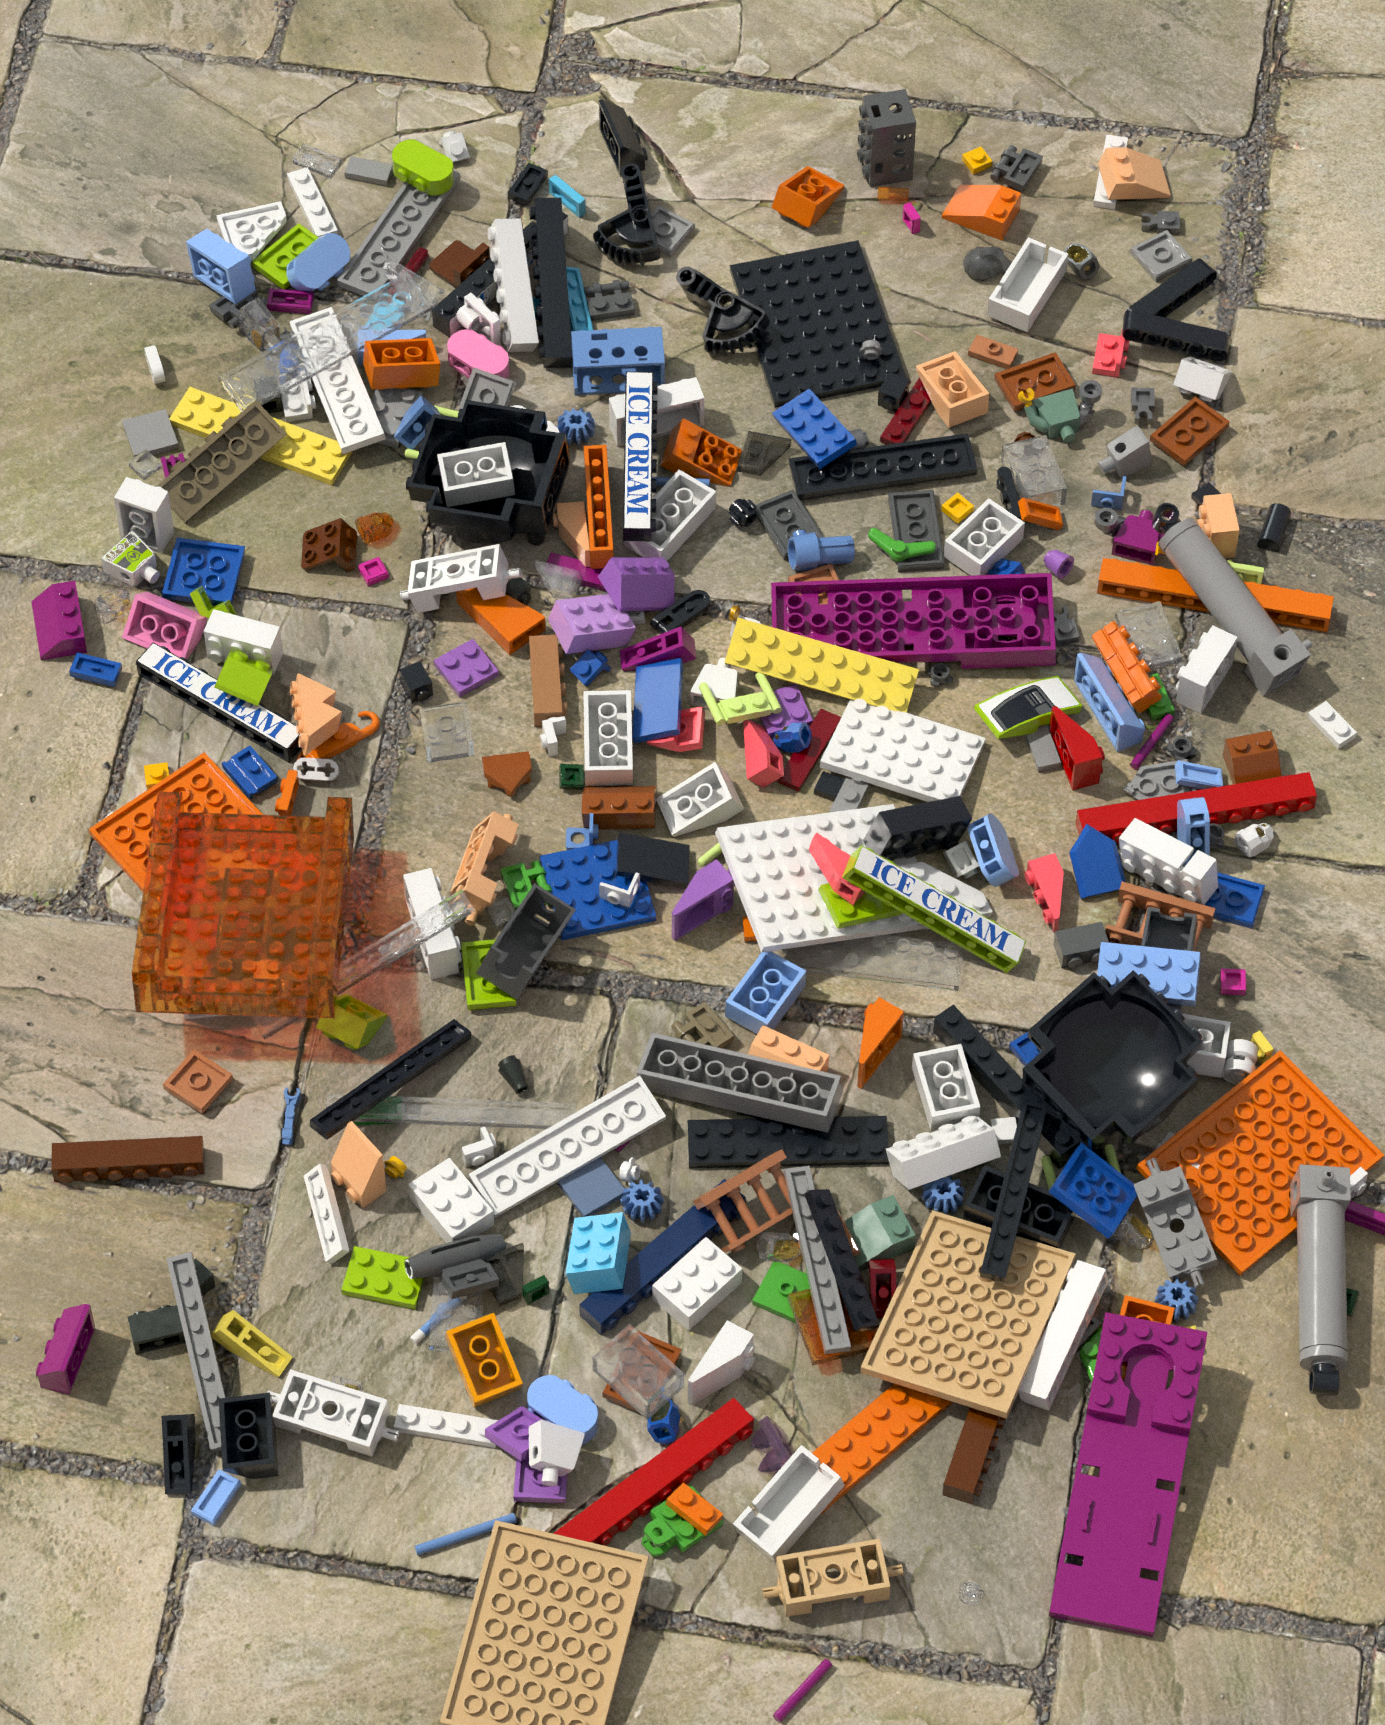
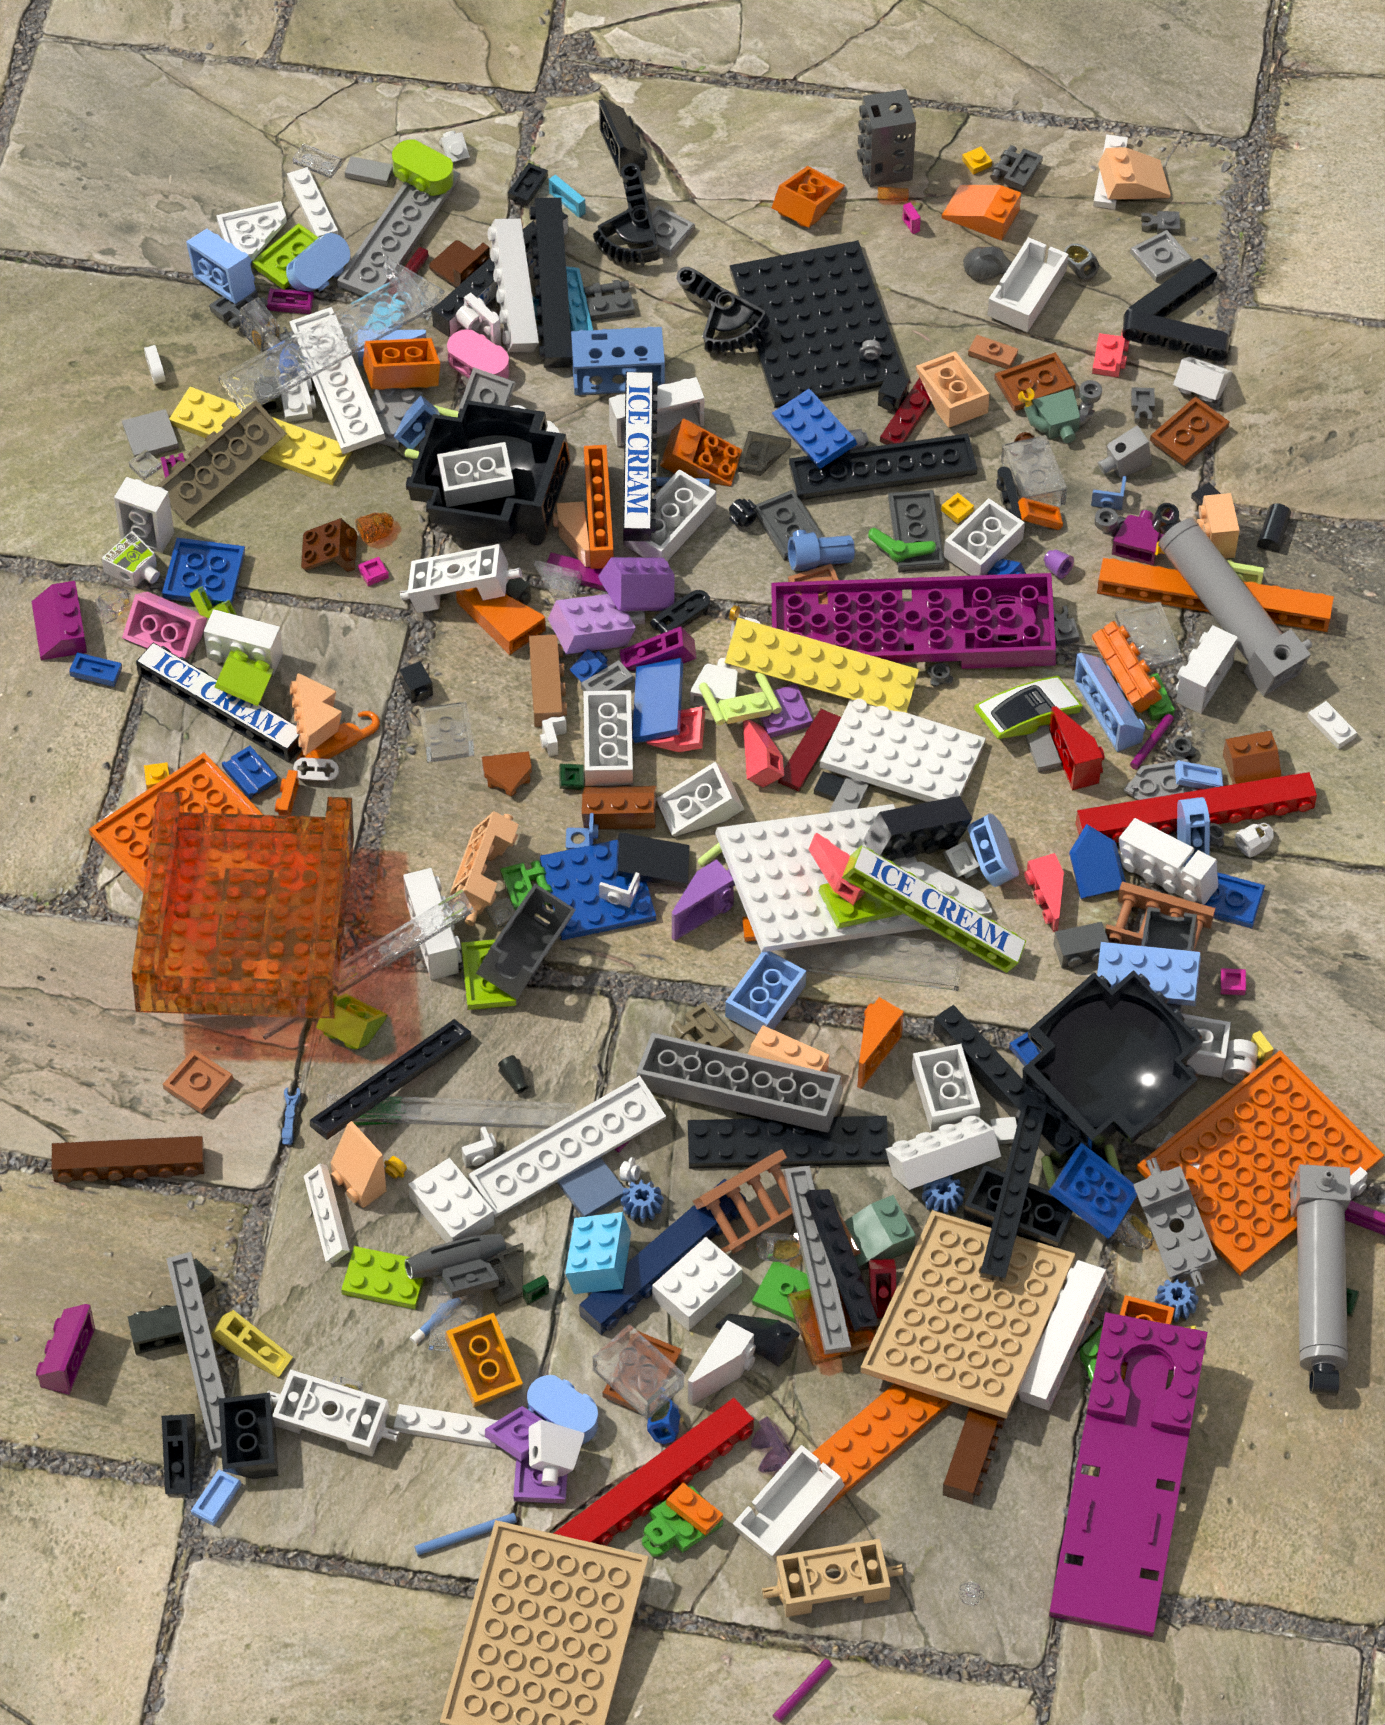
(466, 668): medium lavender plate -> none
(576, 425): medium blue gear -> none
(609, 679): none -> light grey plate
(771, 1337): none -> black slope
(793, 737): blue rock -> none

